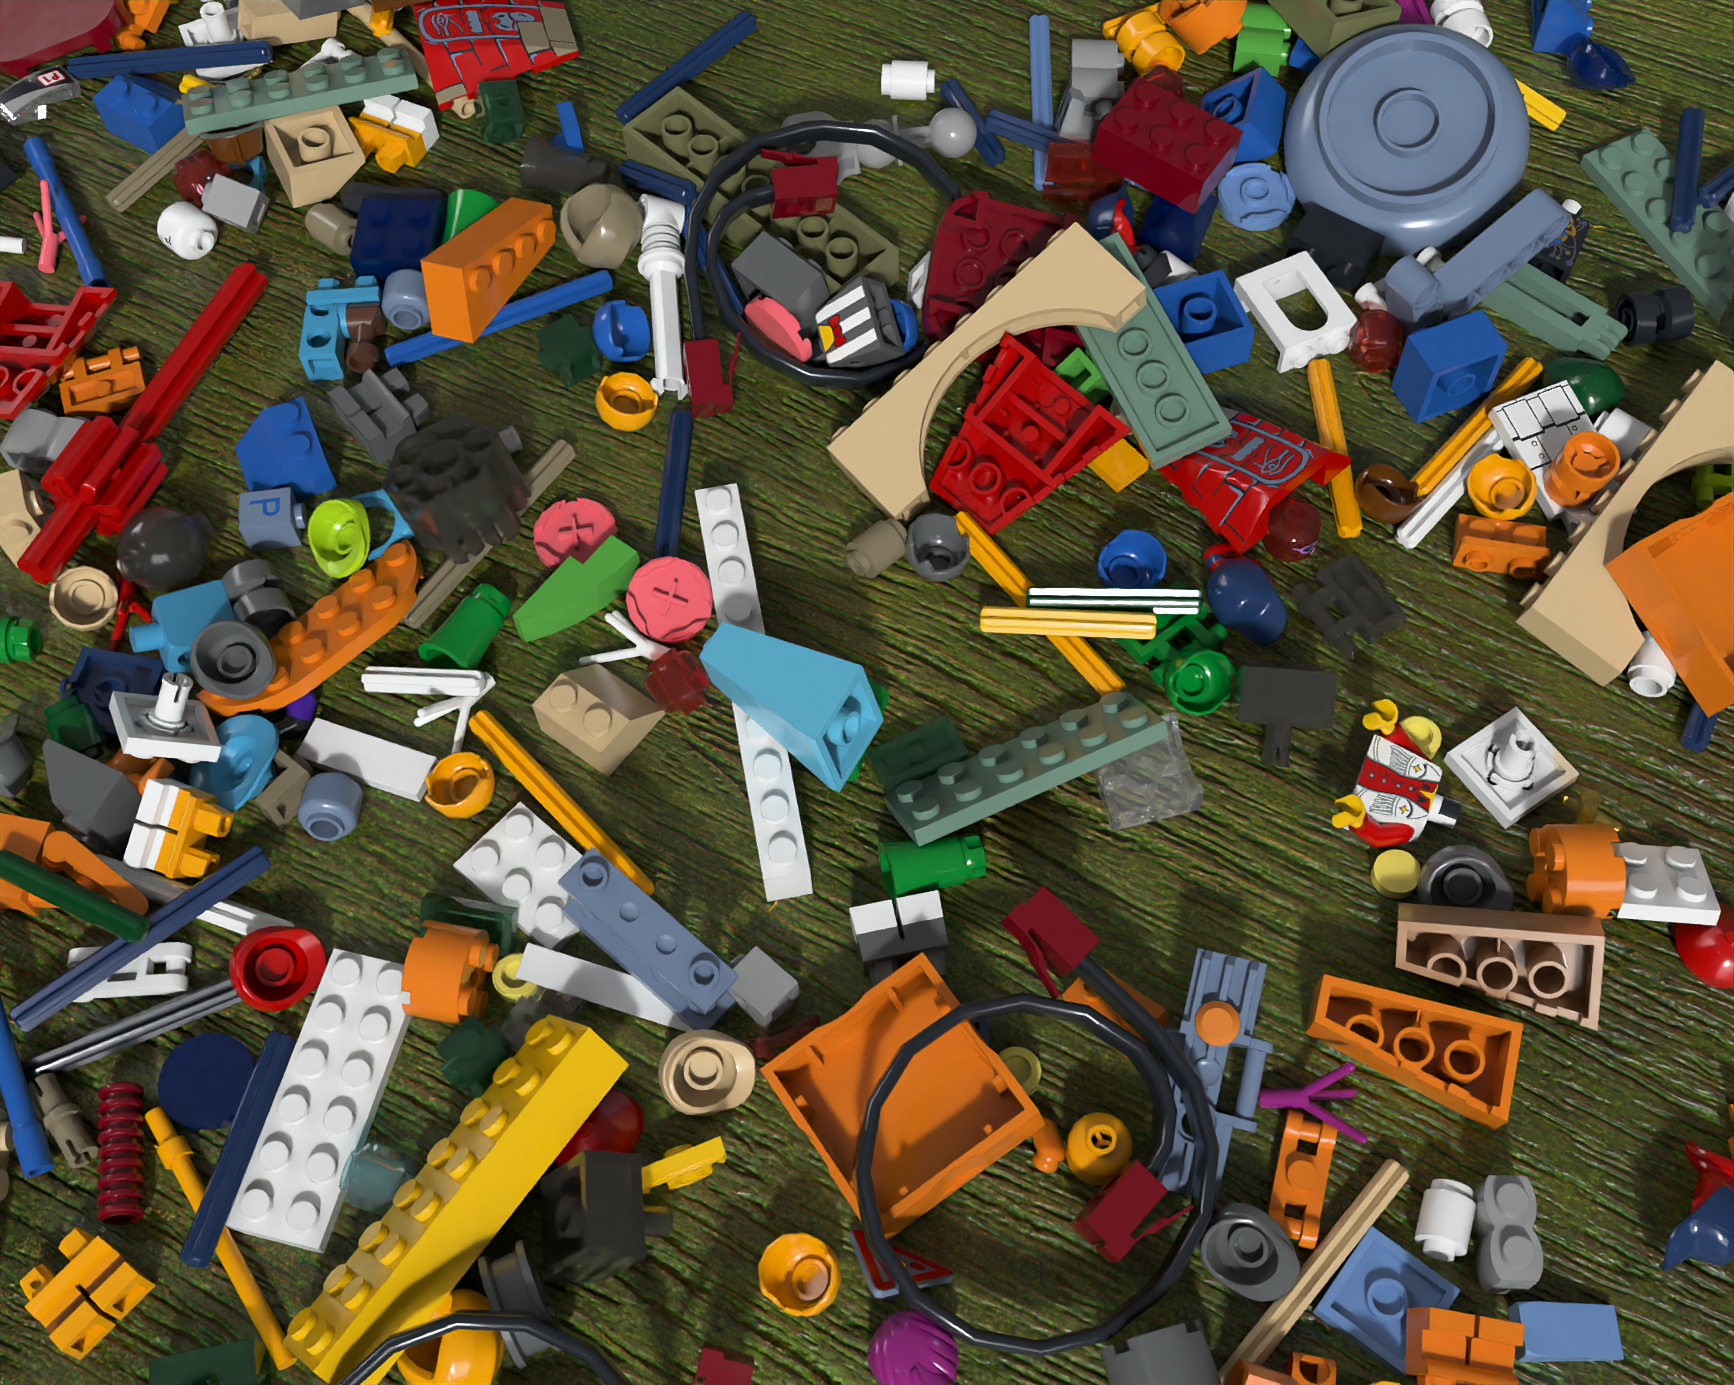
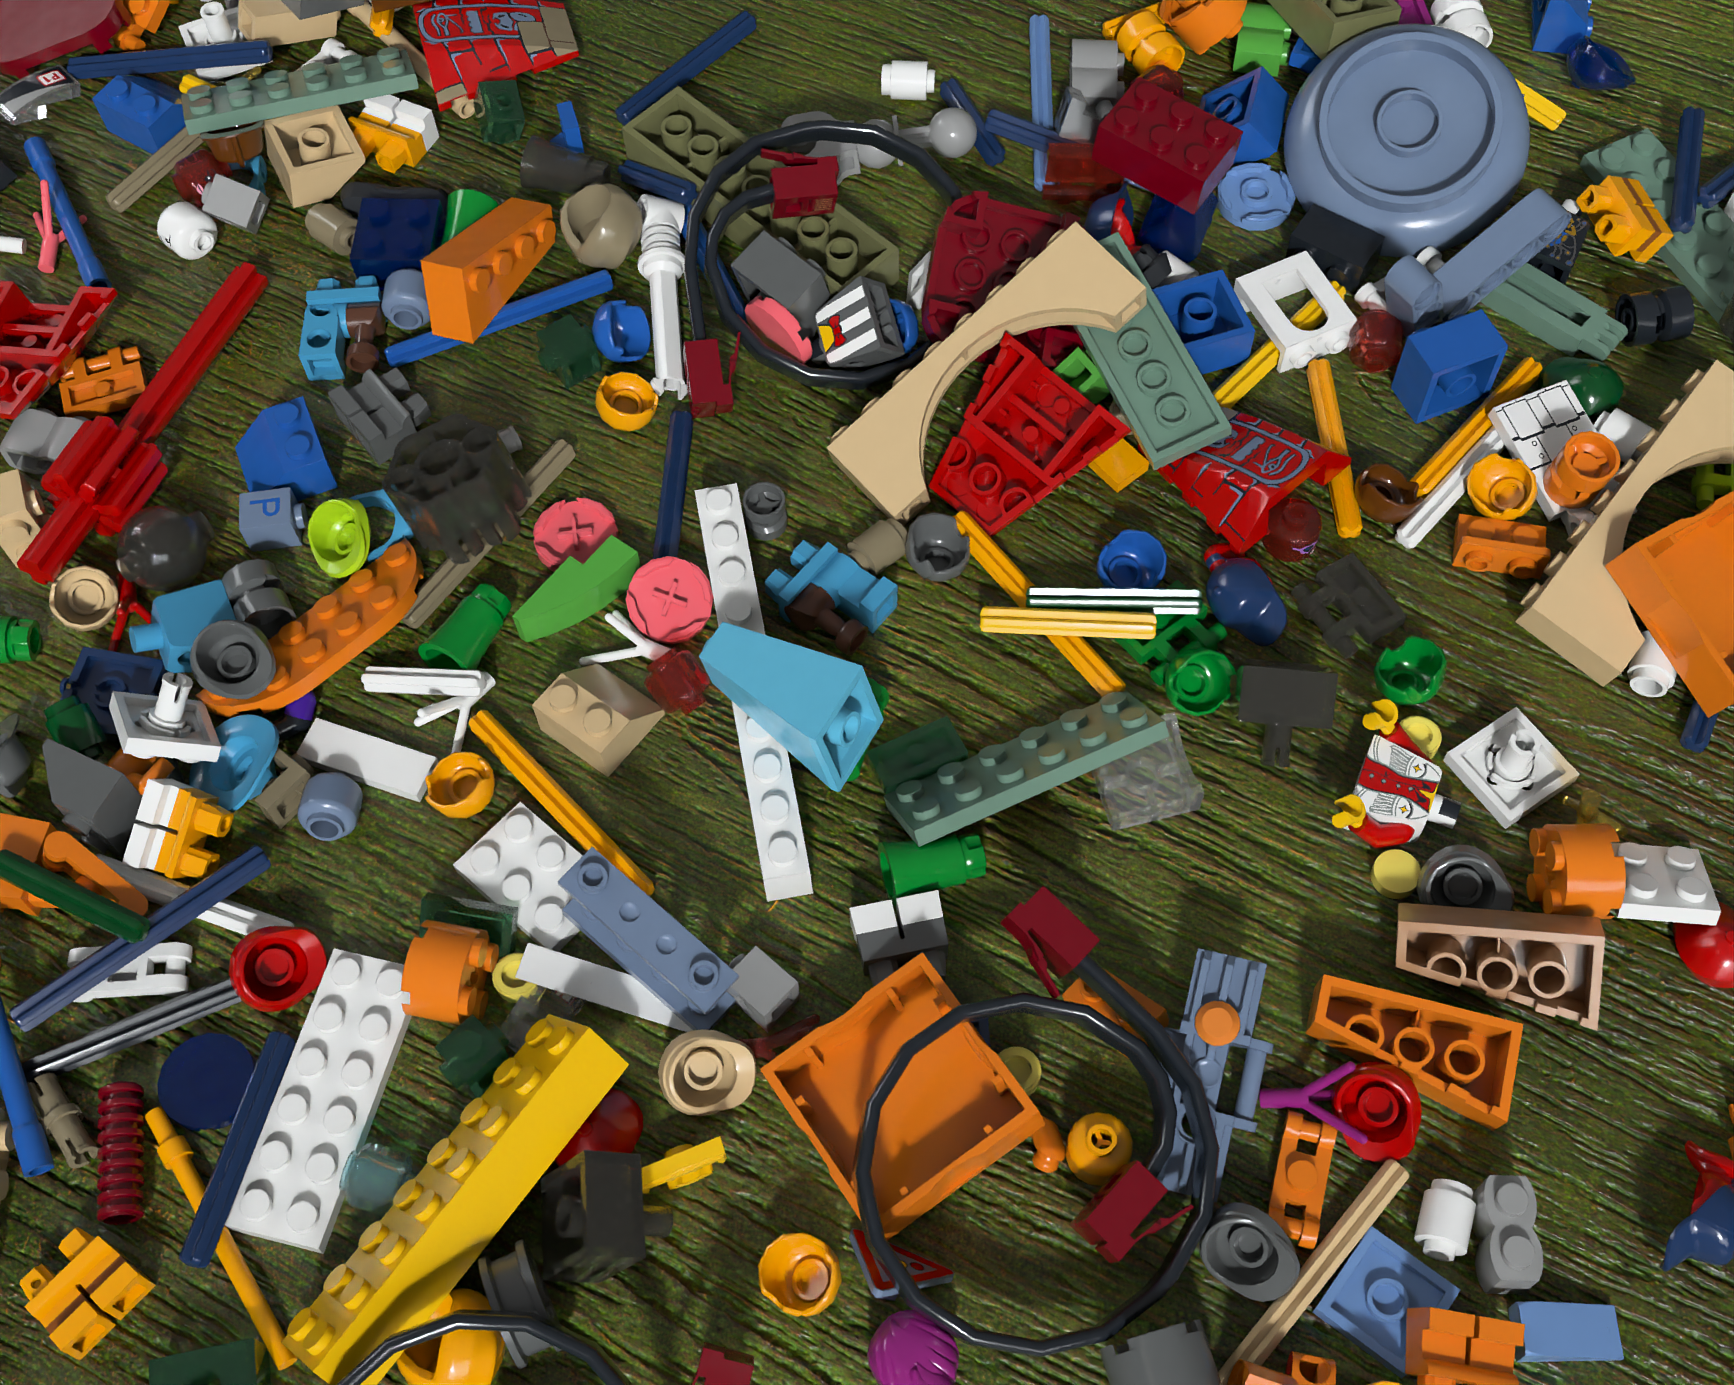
(765, 511): none -> dark grey wheel
(831, 582): none -> dark azure hips
(1267, 355): none -> yellow axle
(1381, 1105): none -> red hat
(1411, 671): none -> green hair
(1625, 217): none -> light orange hips

